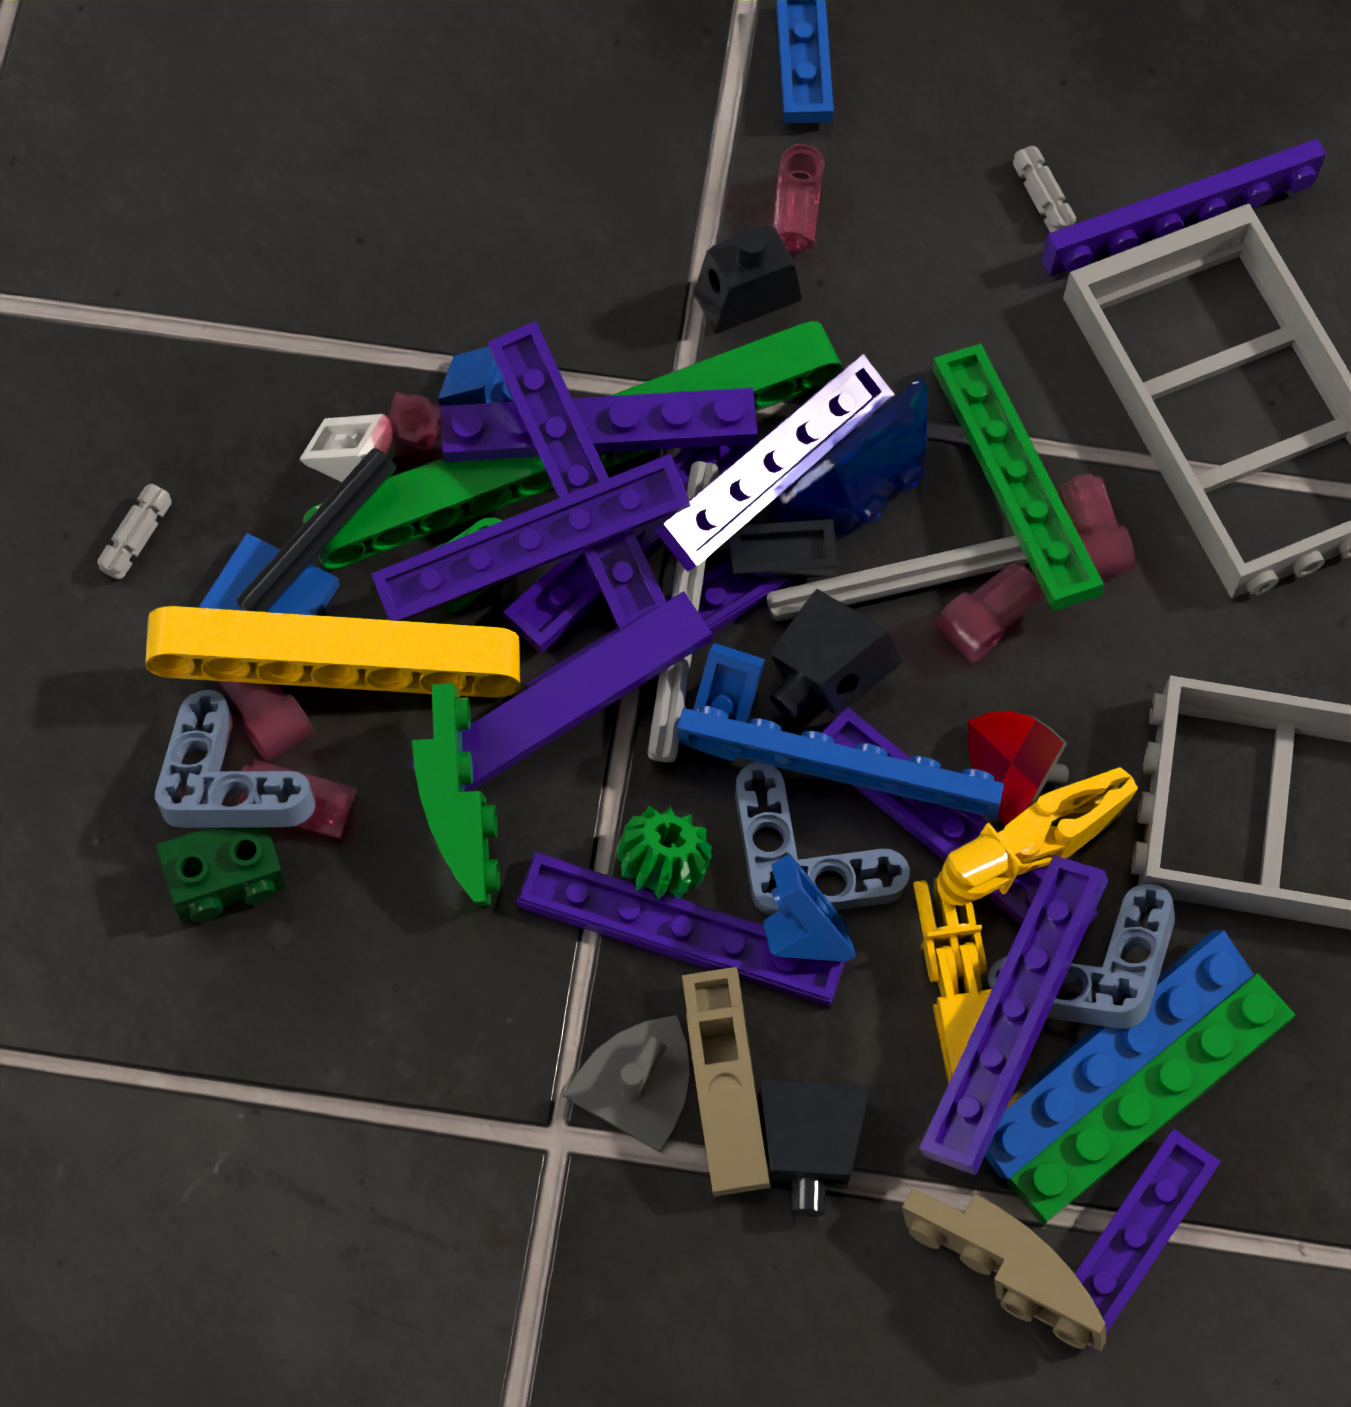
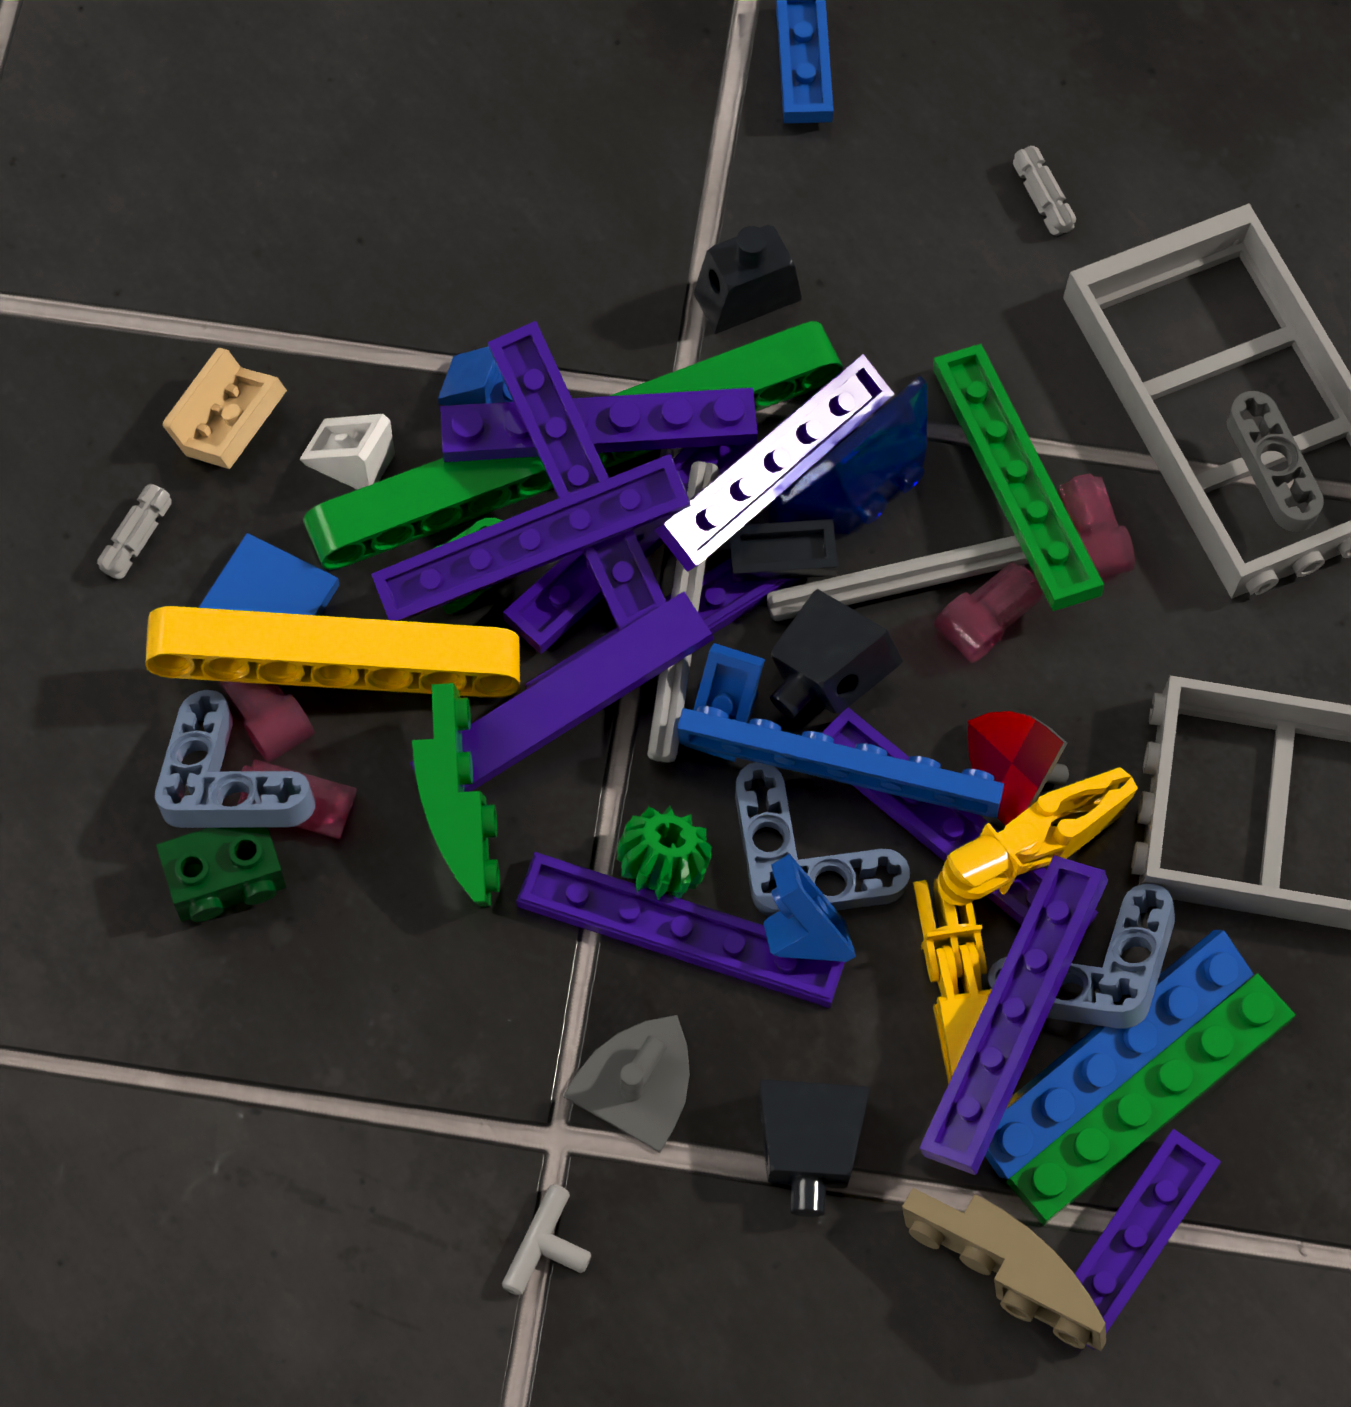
(222, 410): none -> tan bracket
(317, 532): black axle -> none
(414, 420): clear pink piece -> none
(541, 1241): none -> light grey piece
(725, 1082): dark tan slope -> none
(798, 198): clear pink piece -> none
(1182, 207): dark purple plate -> none
(1272, 483): none -> dark grey beam

